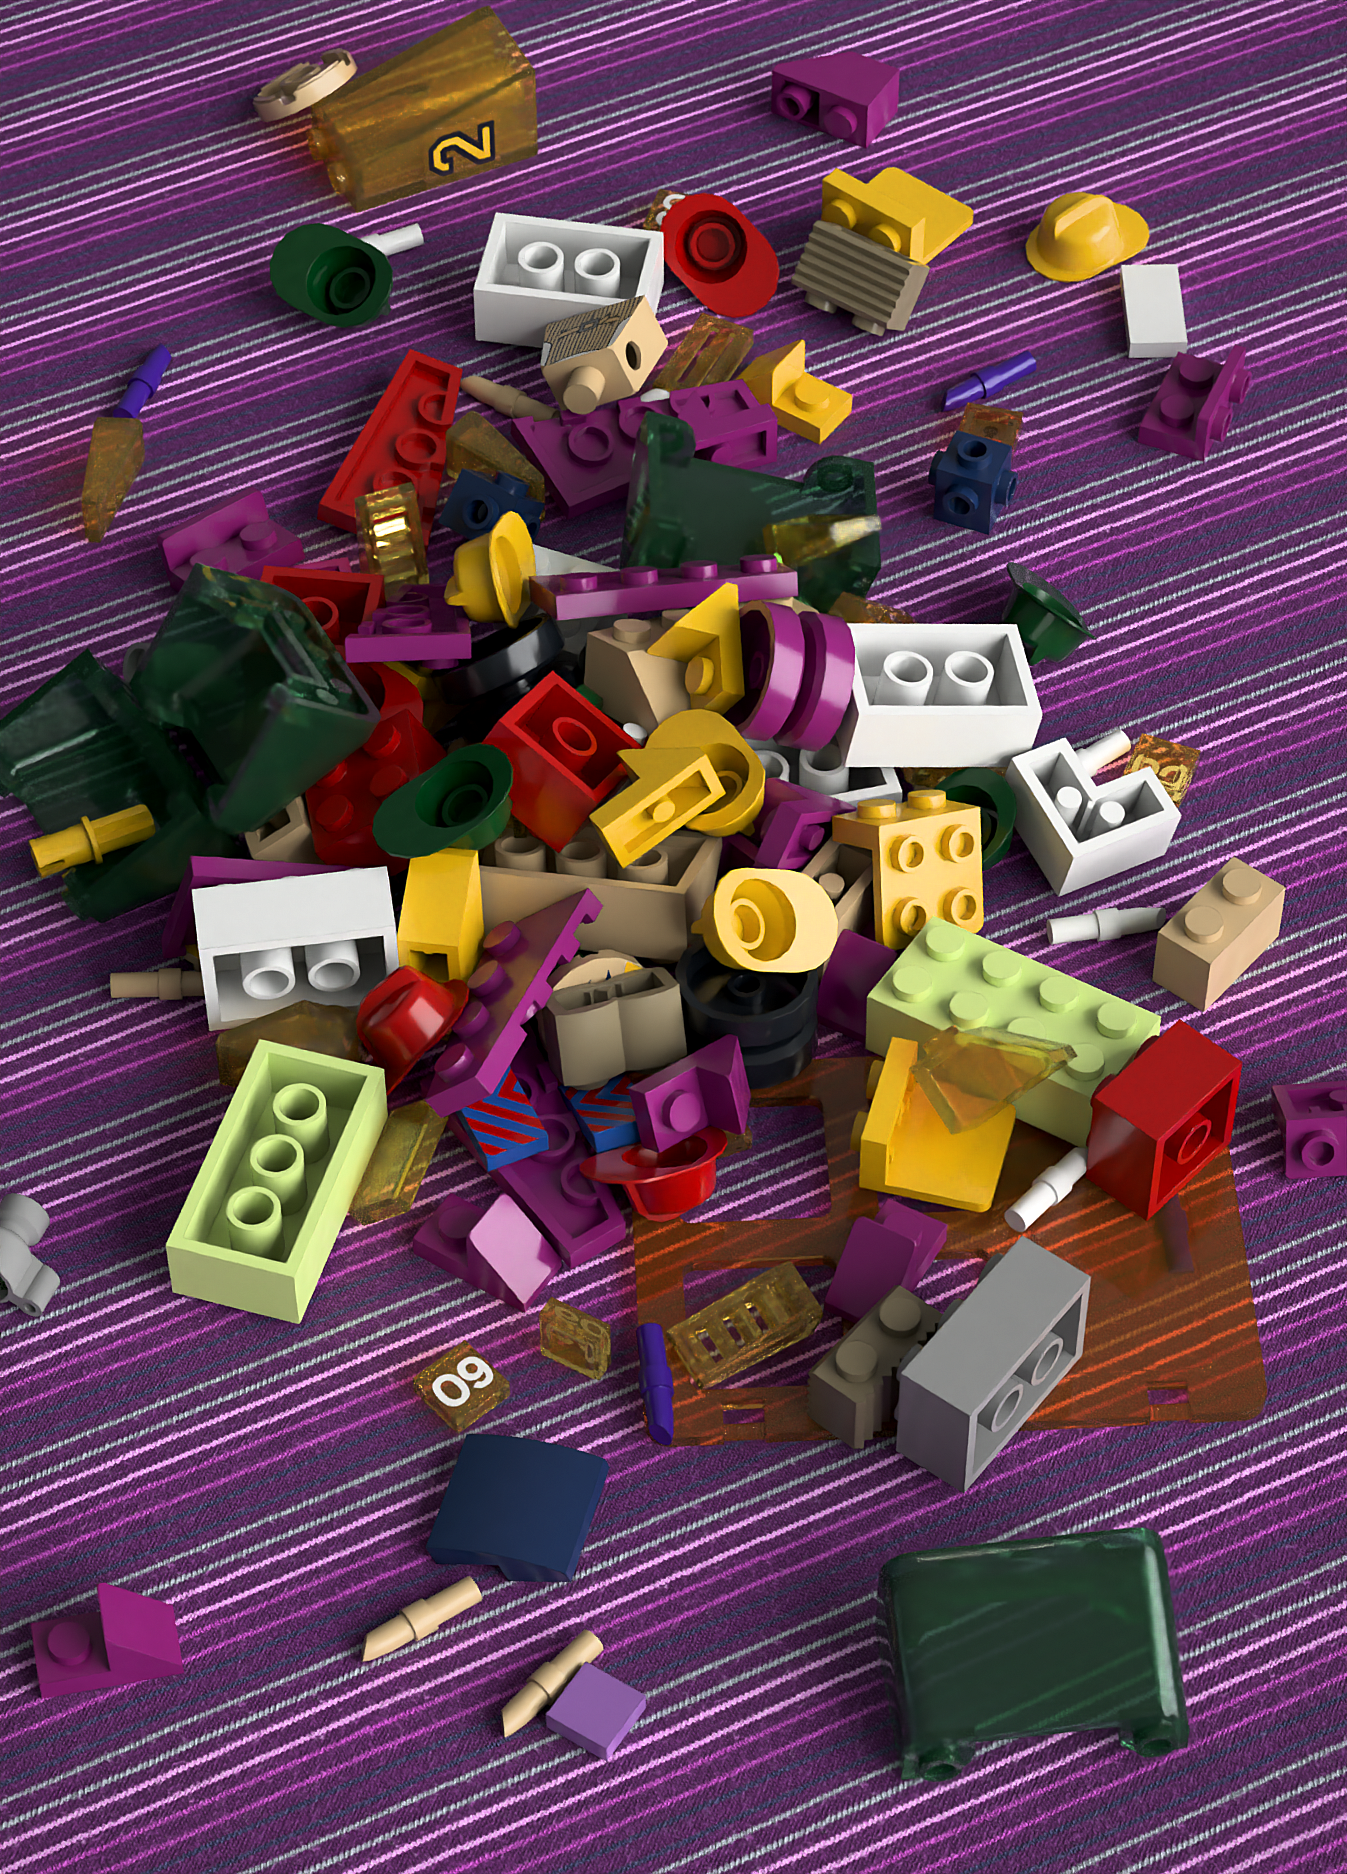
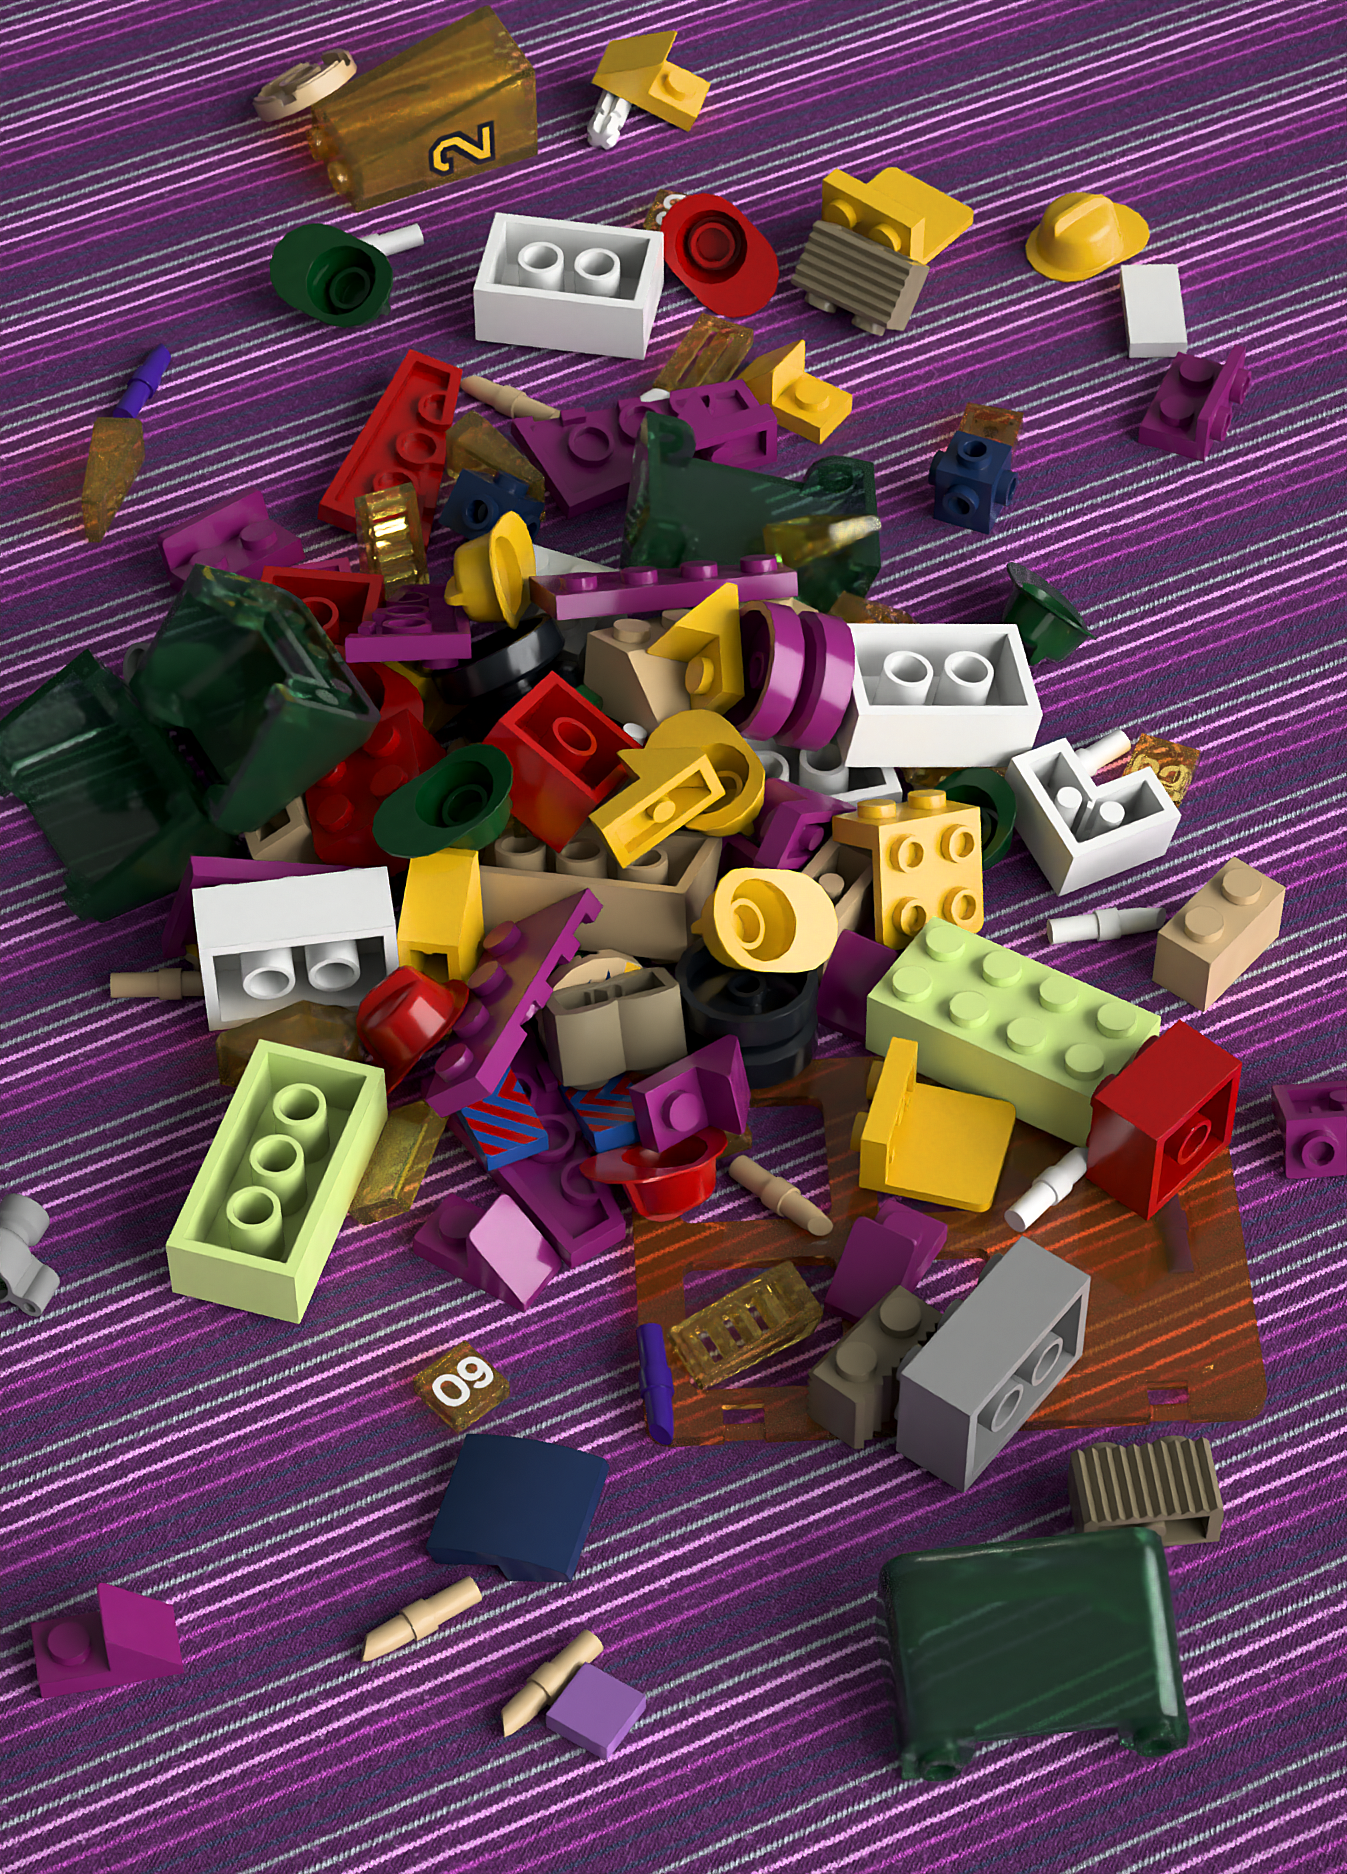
(91, 840): yellow axle -> none
(575, 1339): clear yellow tile -> none
(601, 354): tan torso -> none
(608, 120): none -> white axle
(640, 74): none -> yellow slope
(780, 1196): none -> tan piece
(837, 95): magenta slope -> none
(983, 1072): clear yellow slope -> none
(988, 381): dark purple piece -> none
(1151, 1486): none -> dark tan brick

